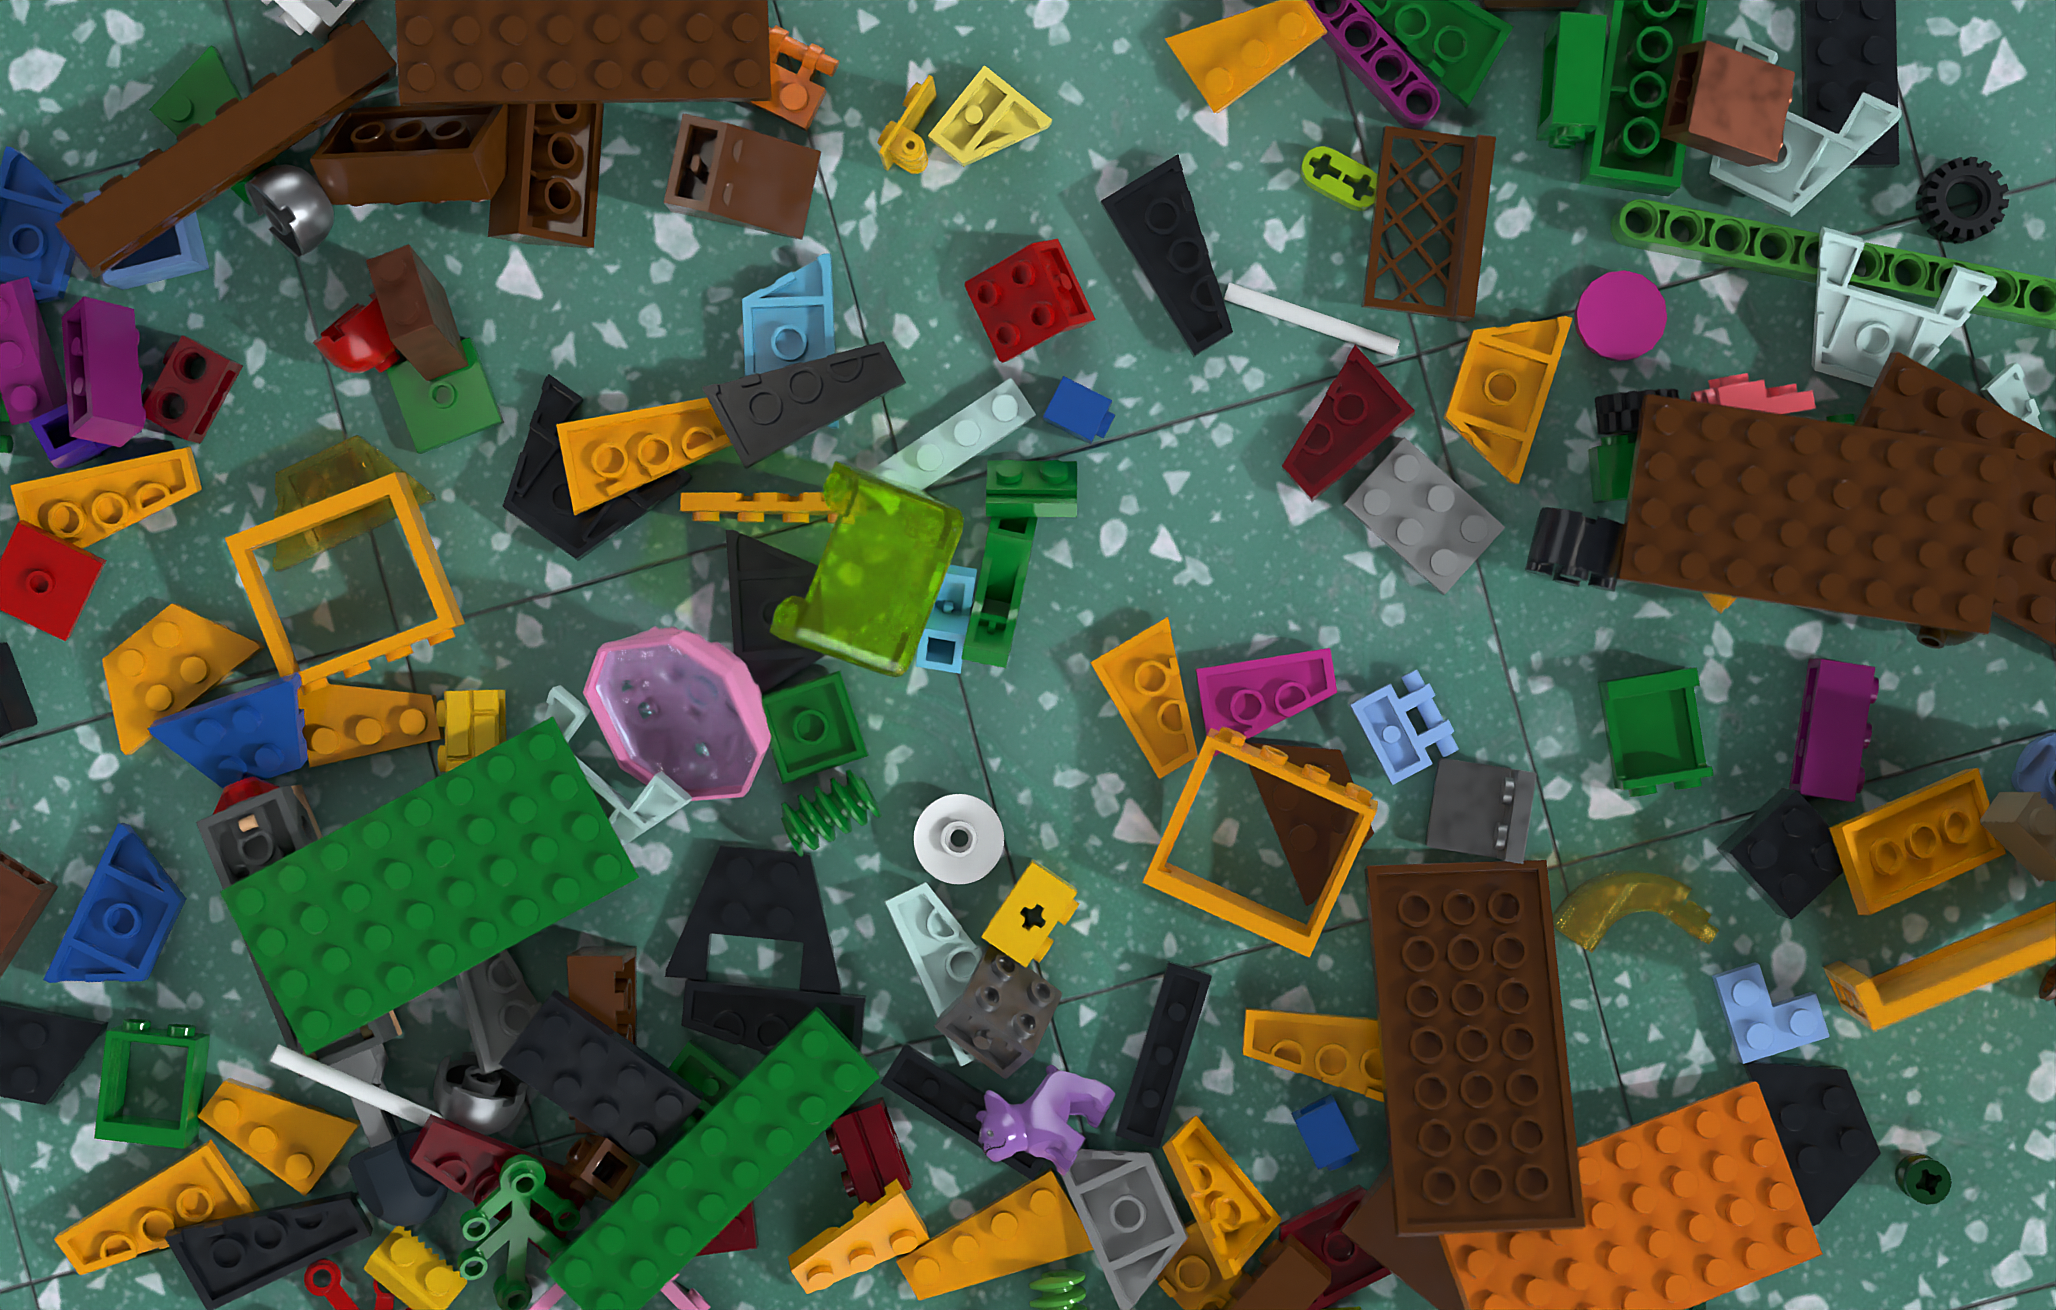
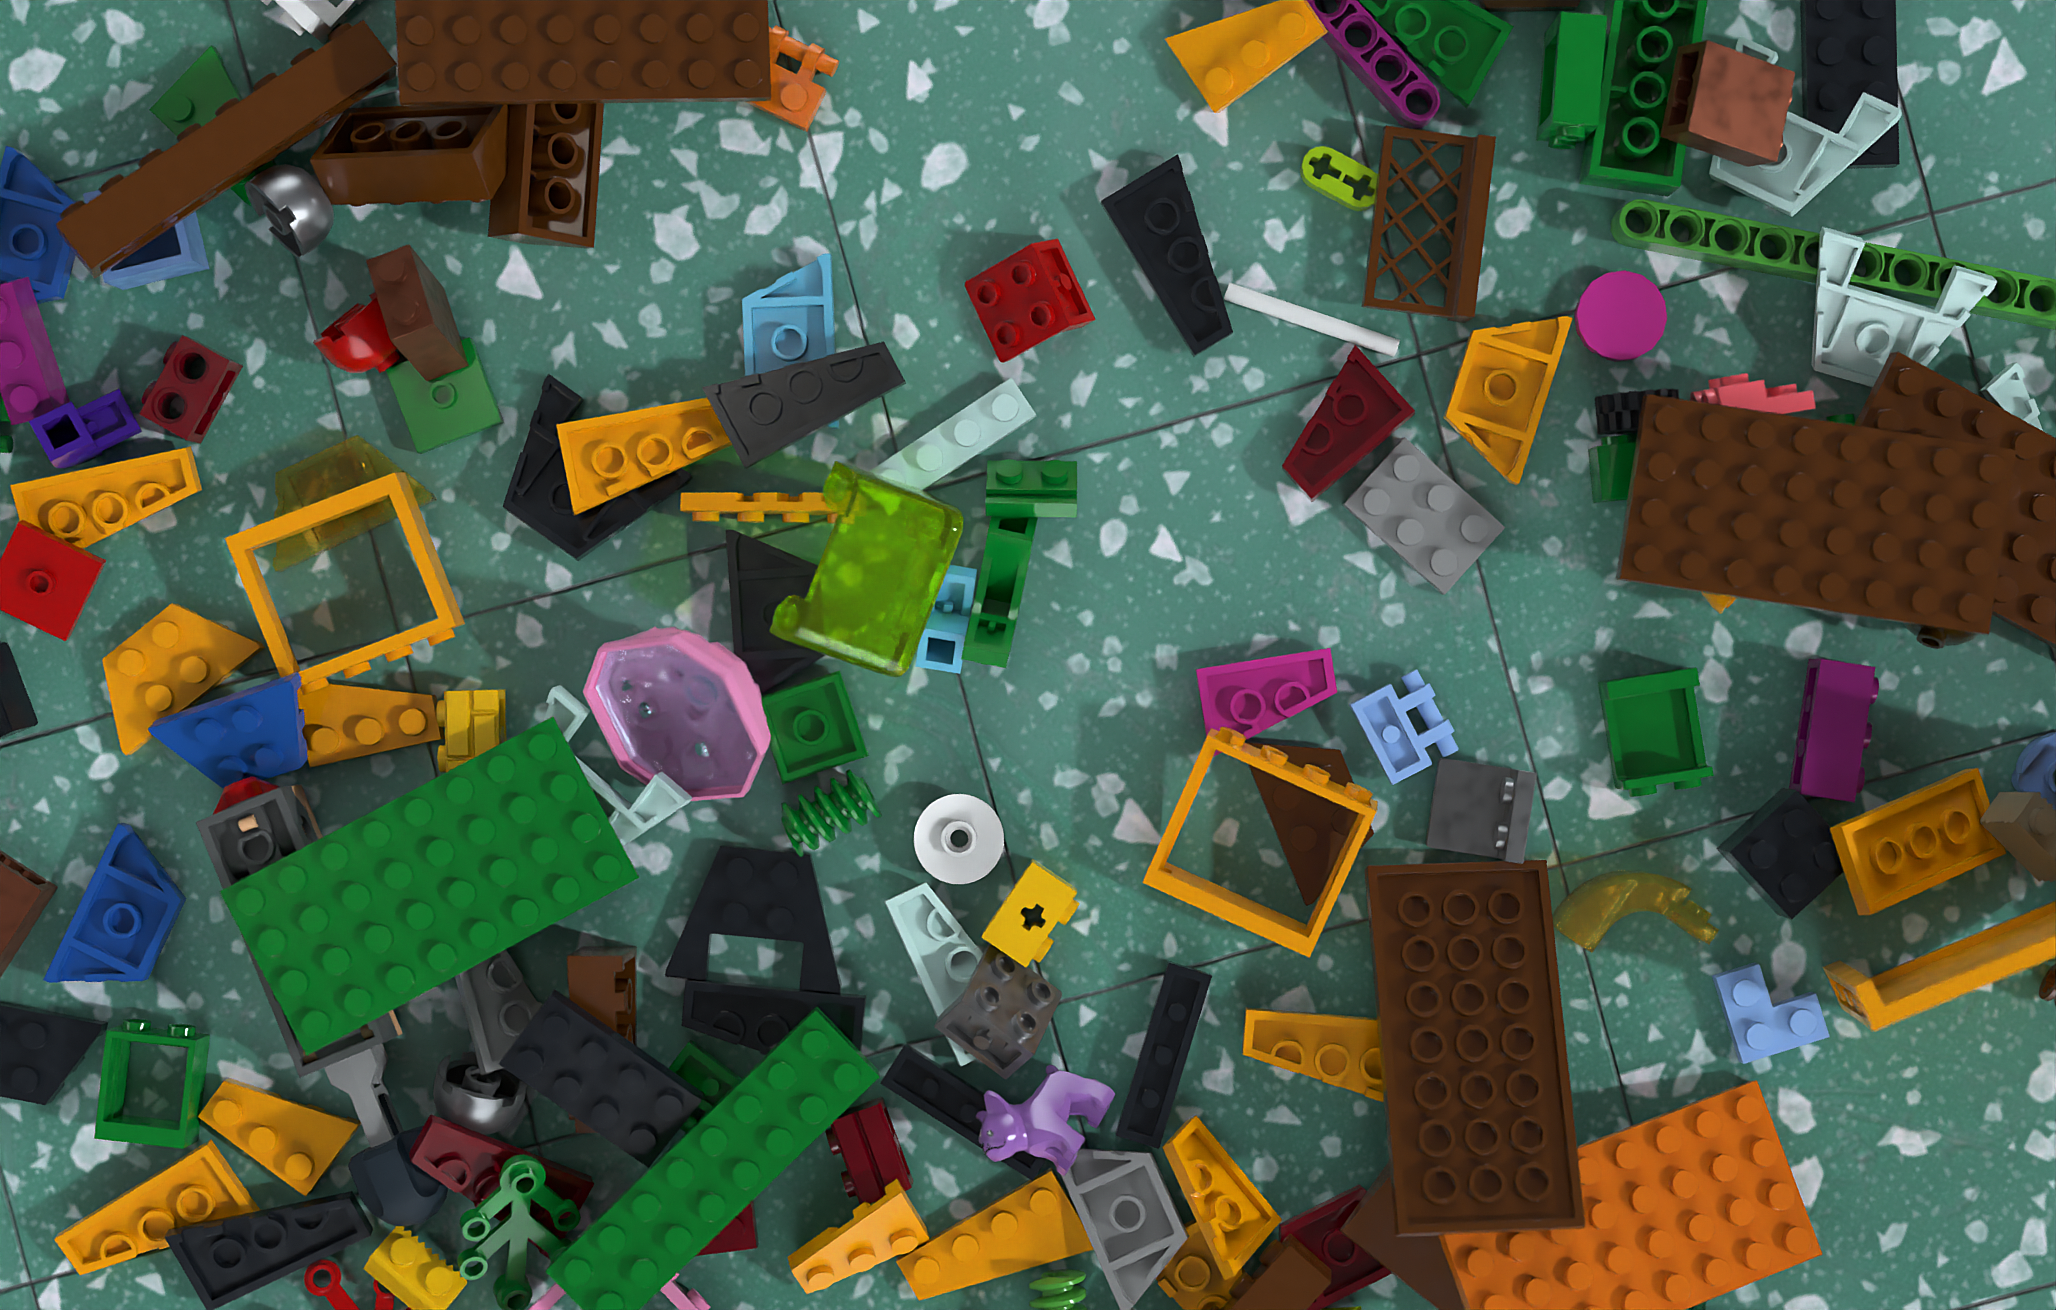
(102, 372): magenta brick -> none
(351, 1085): white bar -> none
(599, 1168): reddish brown brick -> none
(741, 177): reddish brown slope -> none
(898, 139): yellow hinge -> none
(986, 120): light yellow wing -> none
(1079, 411): blue brick -> none
(1150, 696): light orange wing -> none
(1325, 1133): blue brick -> none
(1575, 548): black brick -> none
(1818, 1129): black wing -> none
(1915, 1170): dark green wheel -> none
(1981, 181): black tyre -> none

